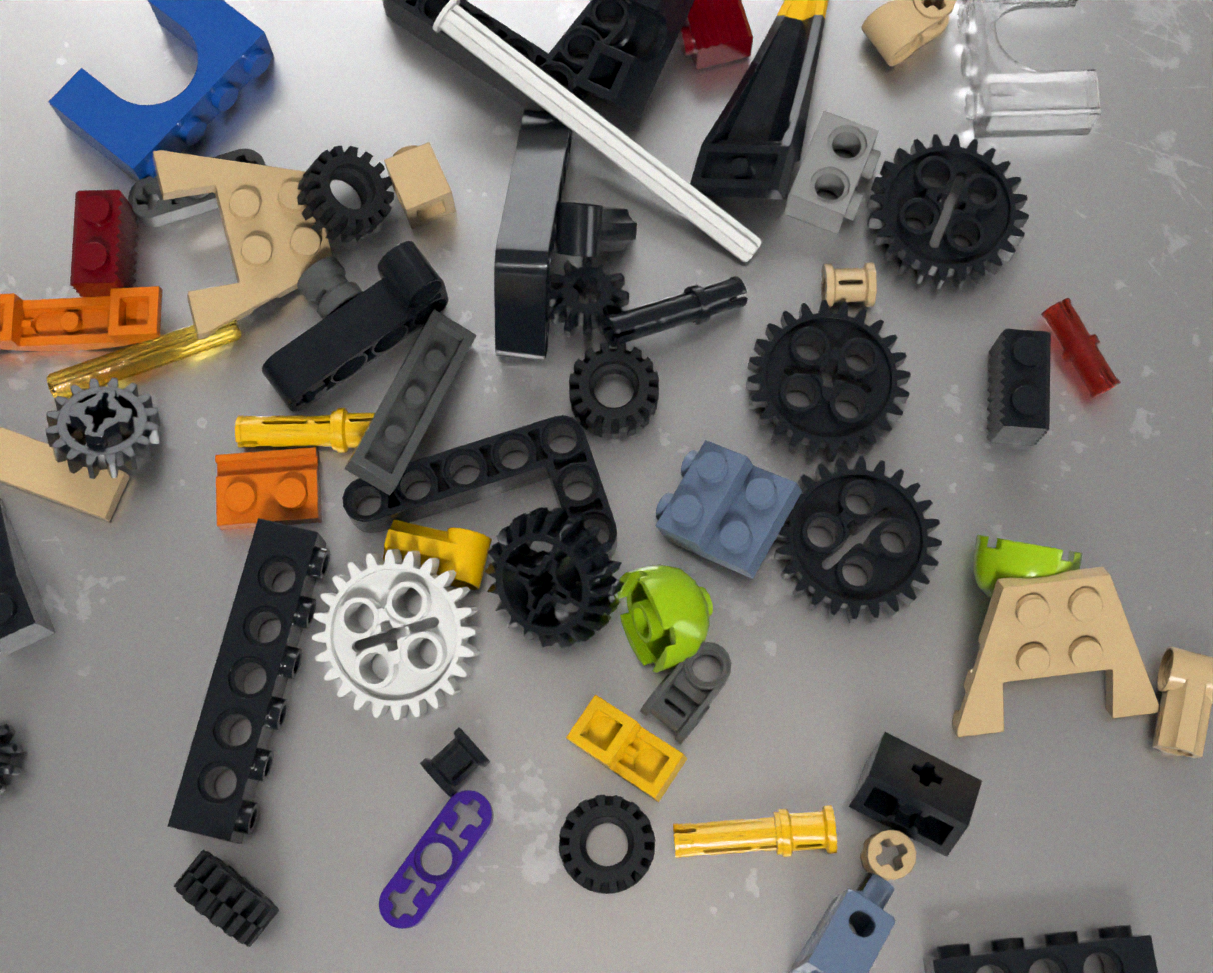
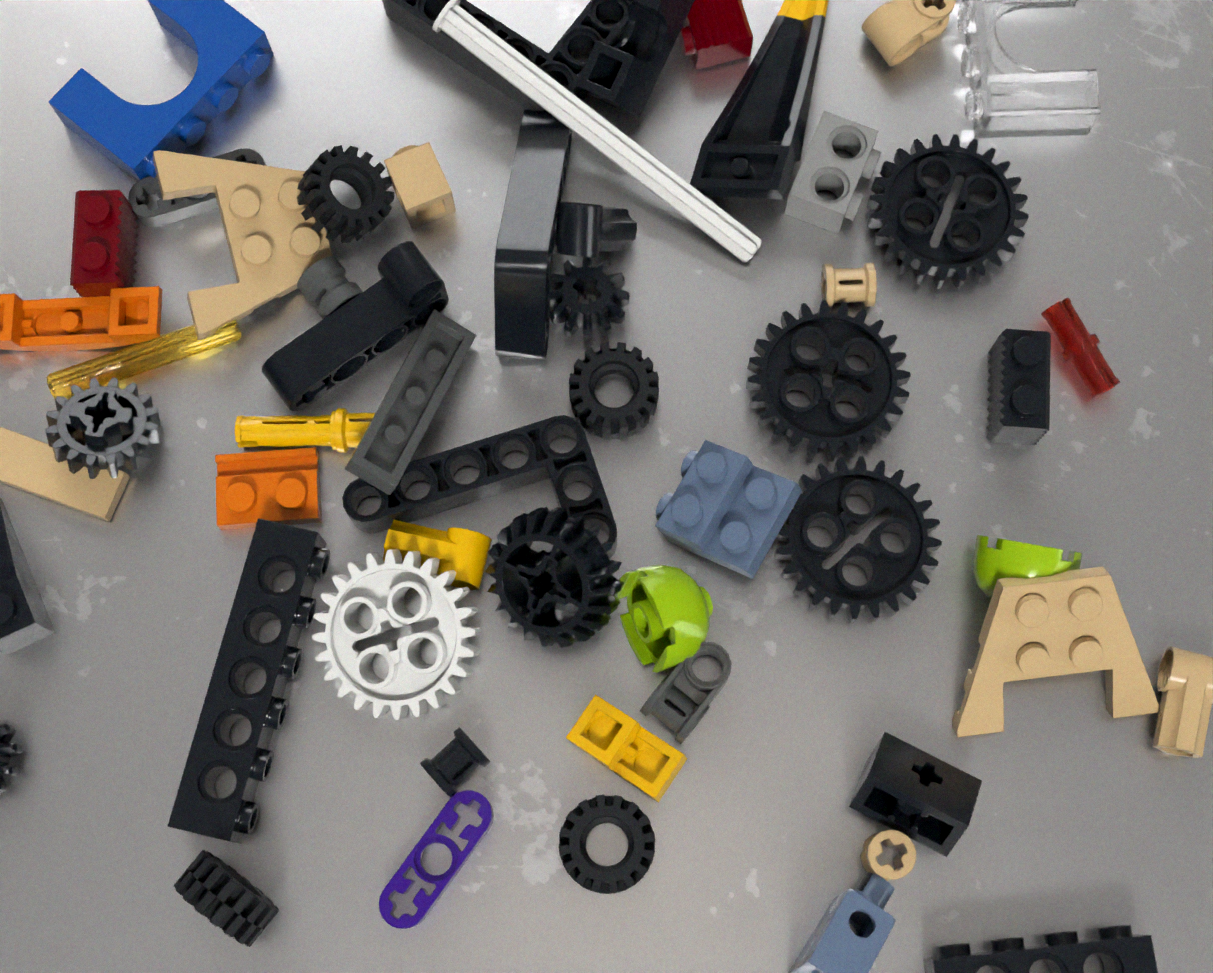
(693, 305): black pin -> none
(782, 833): yellow pin -> none

